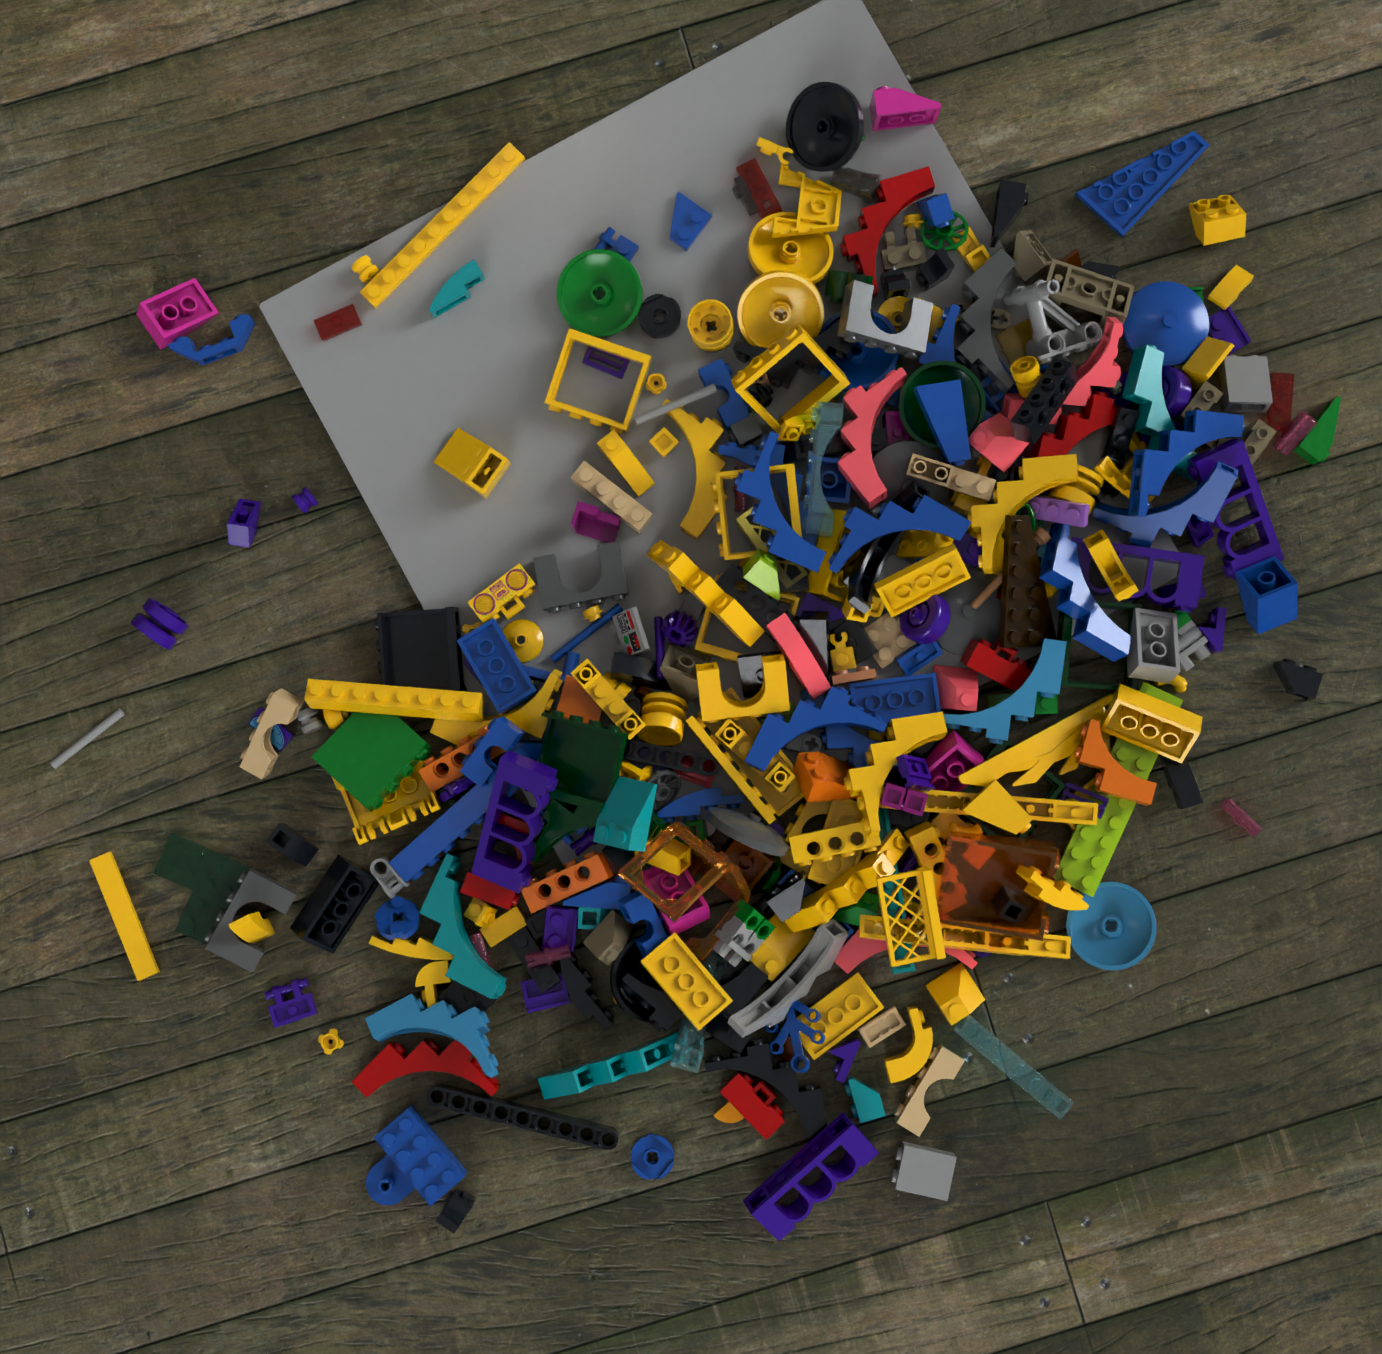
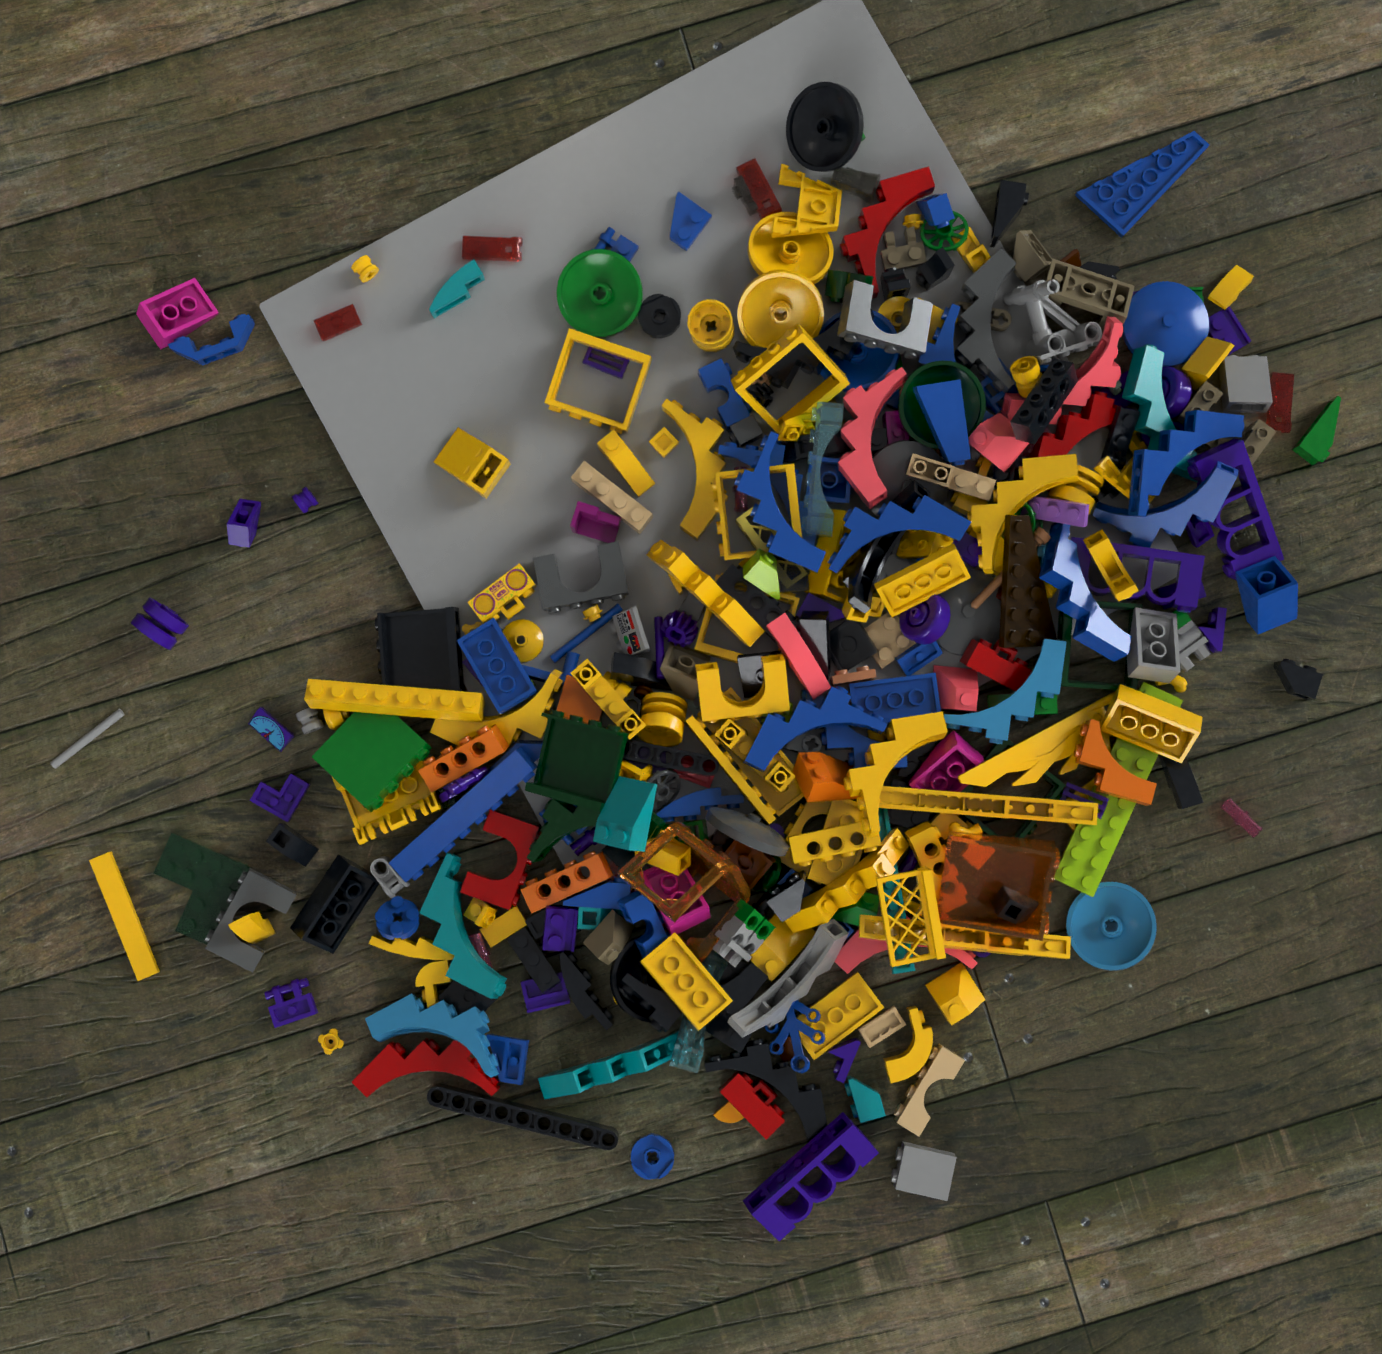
(260, 755): tan arch -> none
(282, 802): none -> dark purple plate
(413, 1161): blue brick -> none
(442, 225): yellow plate -> none
(455, 1210): black arch -> none
(478, 765): blue arch -> none
(491, 248): none -> clear red plate
(511, 1057): none -> blue wing
(539, 781): dark purple fence -> none
(547, 956): clear pink pin -> none
(657, 377): yellow plate -> none
(675, 404): light grey bar -> none
(769, 147): yellow plate -> none
(842, 656): yellow plate -> none
(898, 109): dark pink slope -> none
(904, 799): magenta hips -> none
(915, 772): dark purple plate -> none
(998, 808): yellow slope -> none
(1014, 340): clear yellow piece -> none
(1014, 1066): clear light blue arch -> none
(1051, 891): yellow slope -> none
(1218, 219): yellow slope -> none
(1295, 433): clear pink axle -> none

